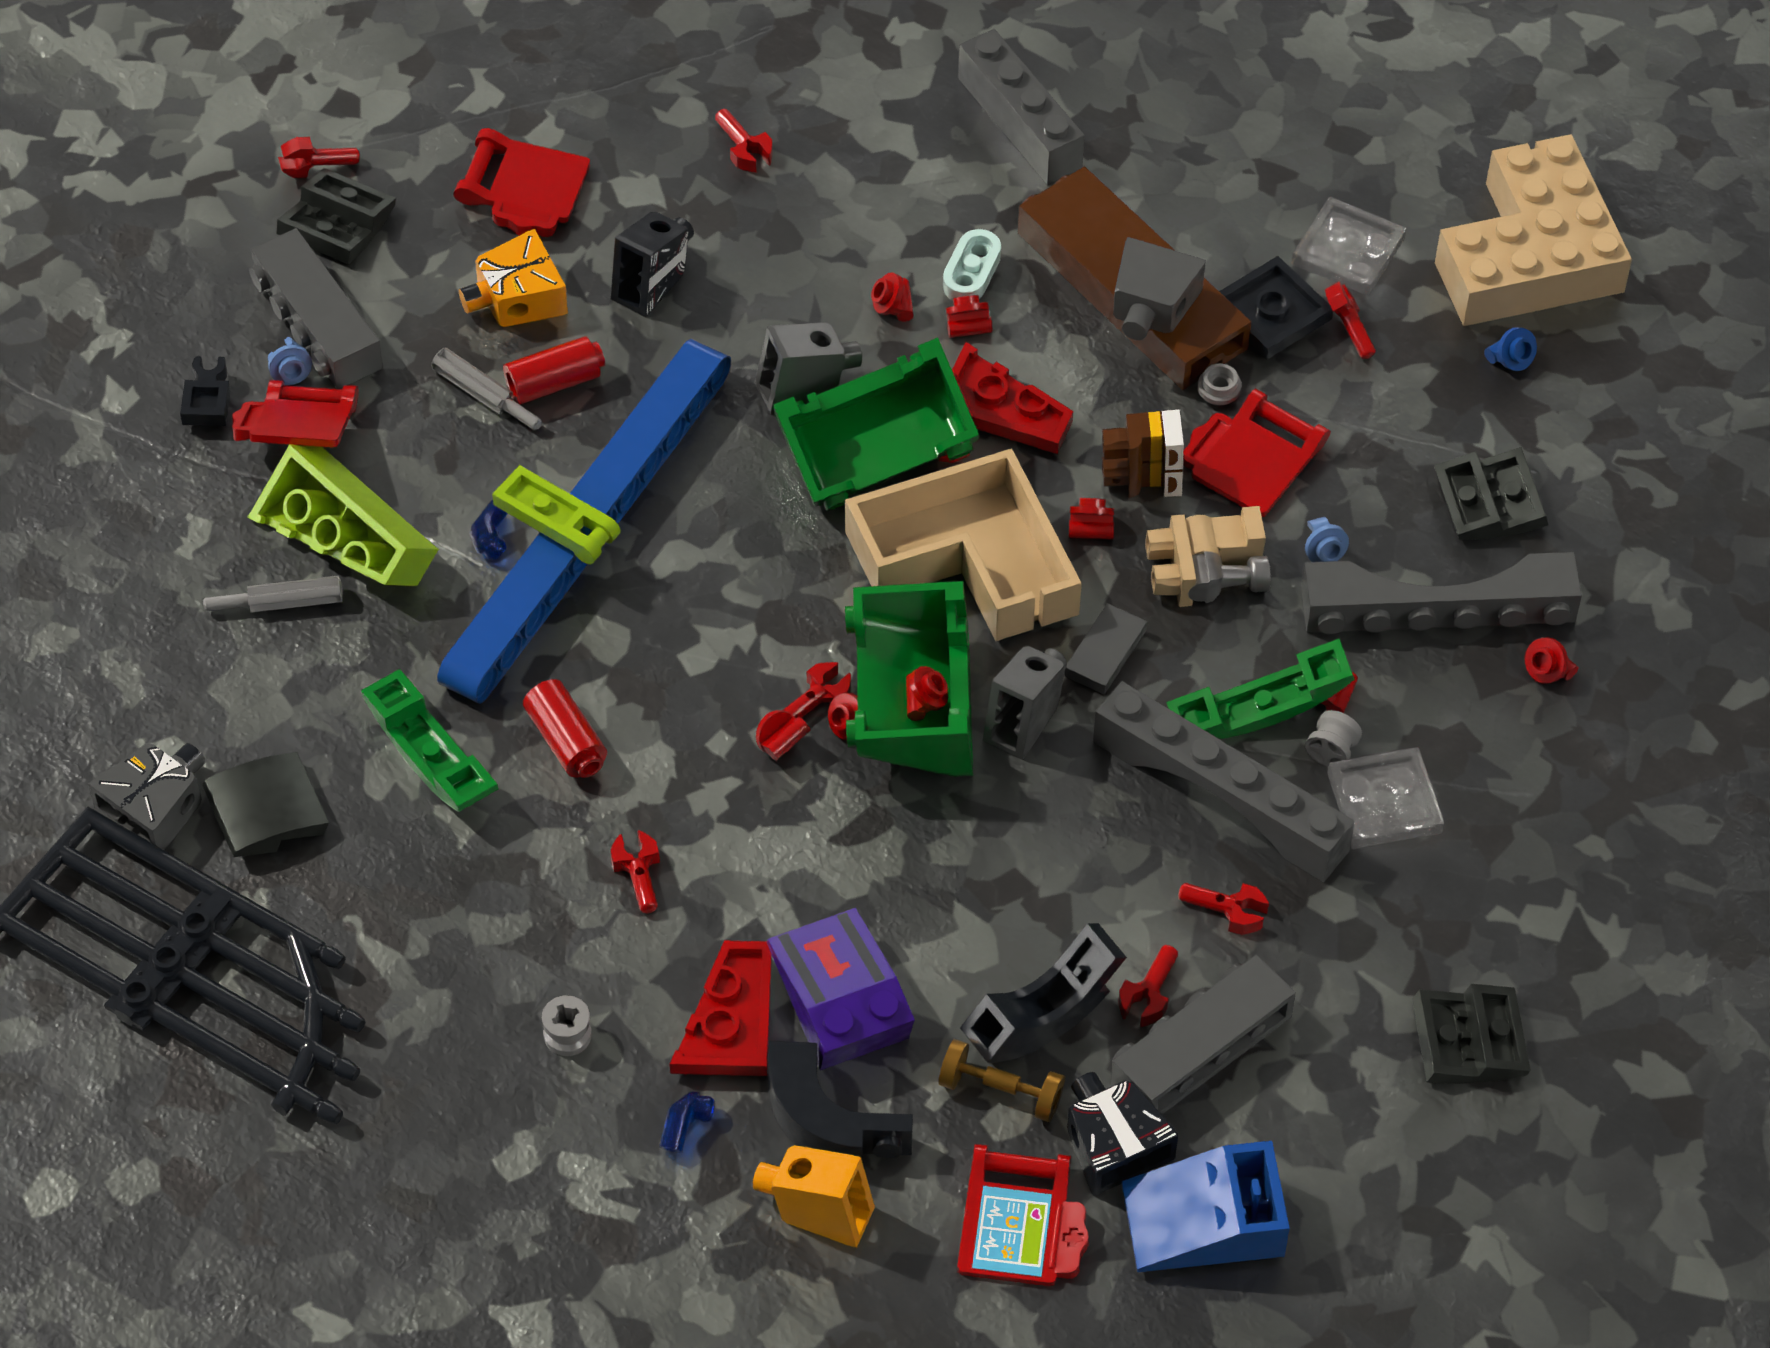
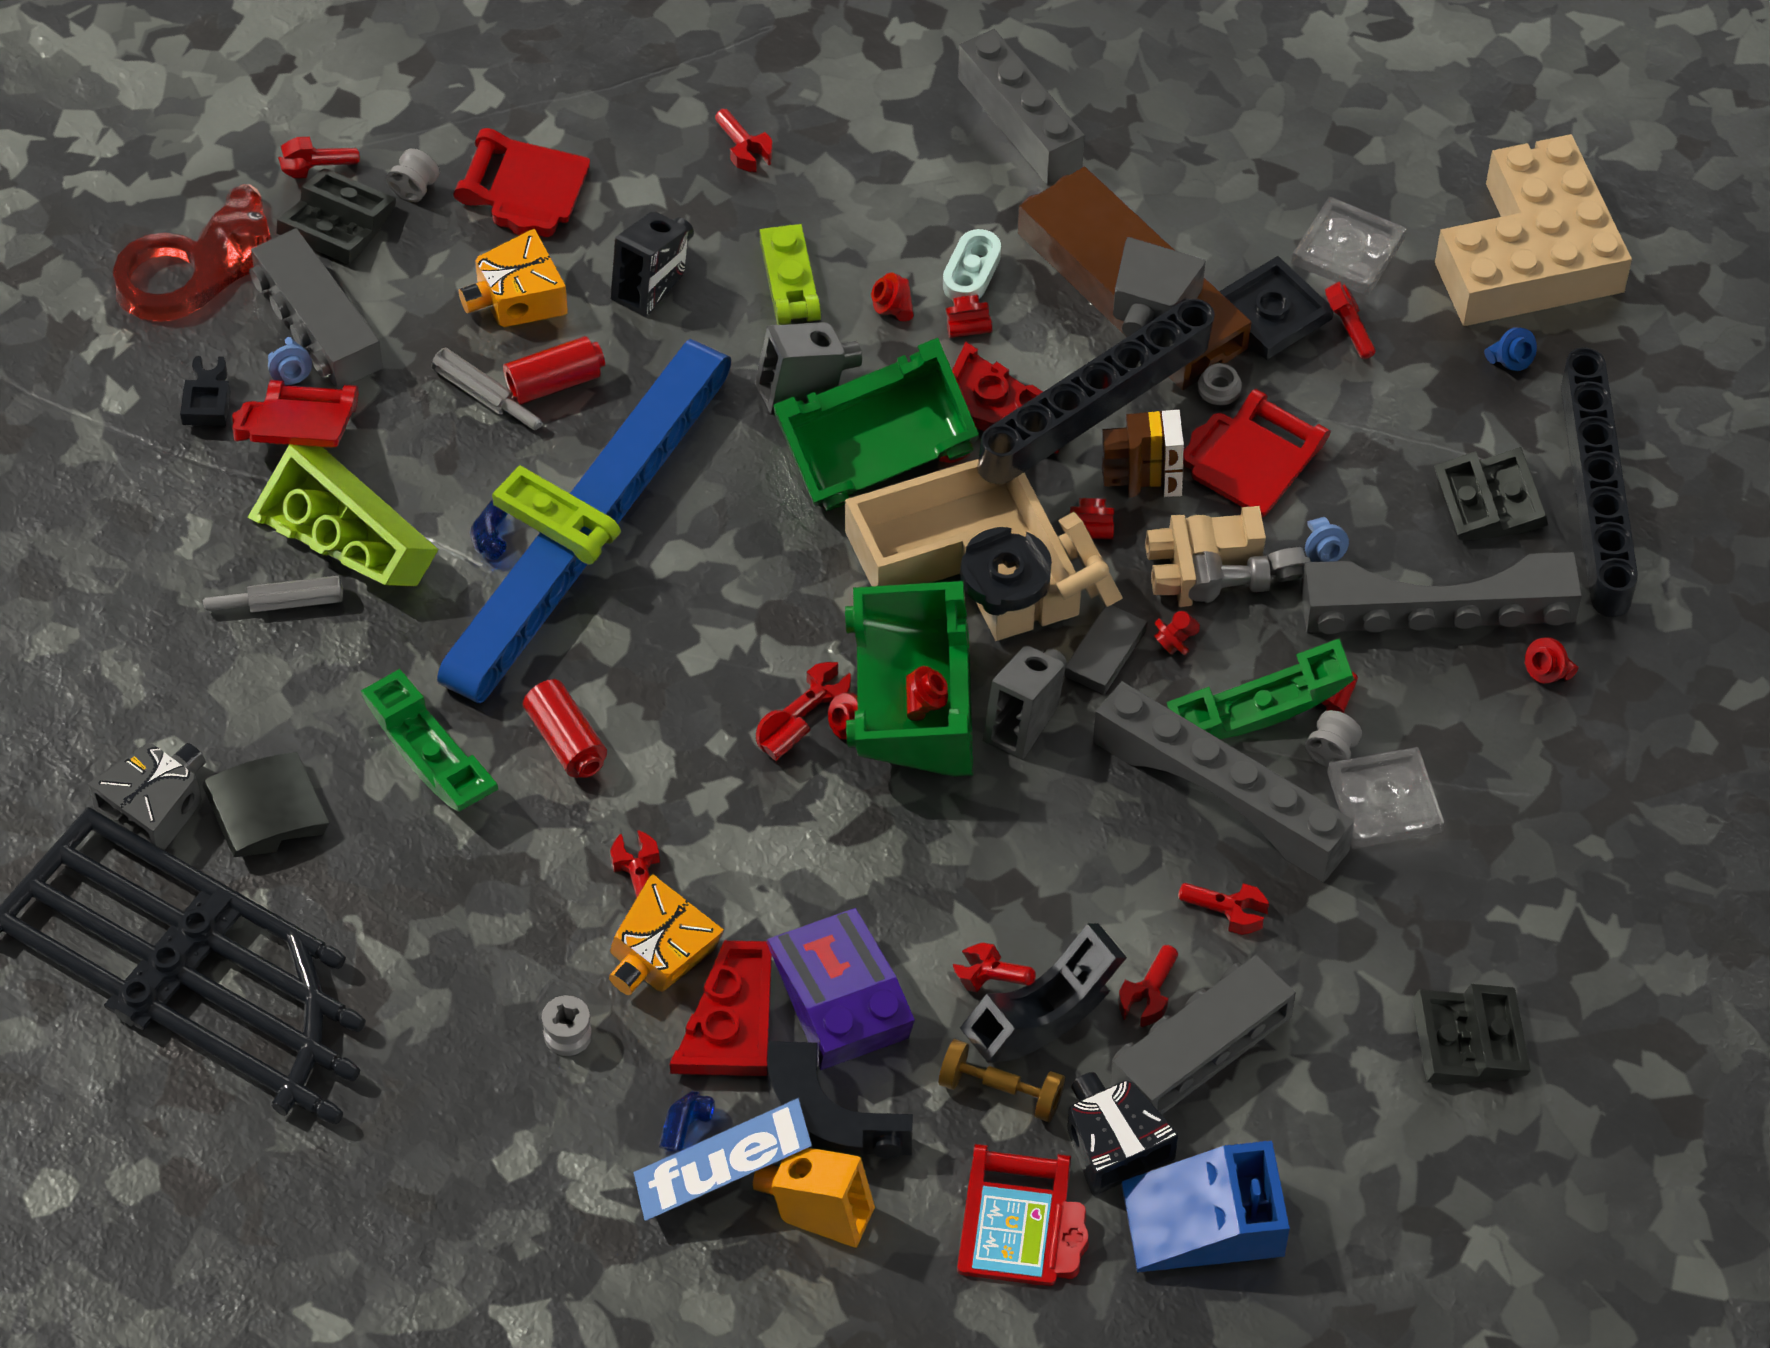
(217, 256): none -> clear red animal
(412, 175): none -> light grey wheel
(660, 939): none -> light orange torso
(722, 1159): none -> sticker
(789, 274): none -> lime plate
(987, 966): none -> red bar
(1000, 591): none -> black plate
(1095, 391): none -> black beam
(1095, 575): none -> tan plate
(1175, 633): none -> red plate
(1287, 563): none -> light grey plate
(1598, 482): none -> black beam

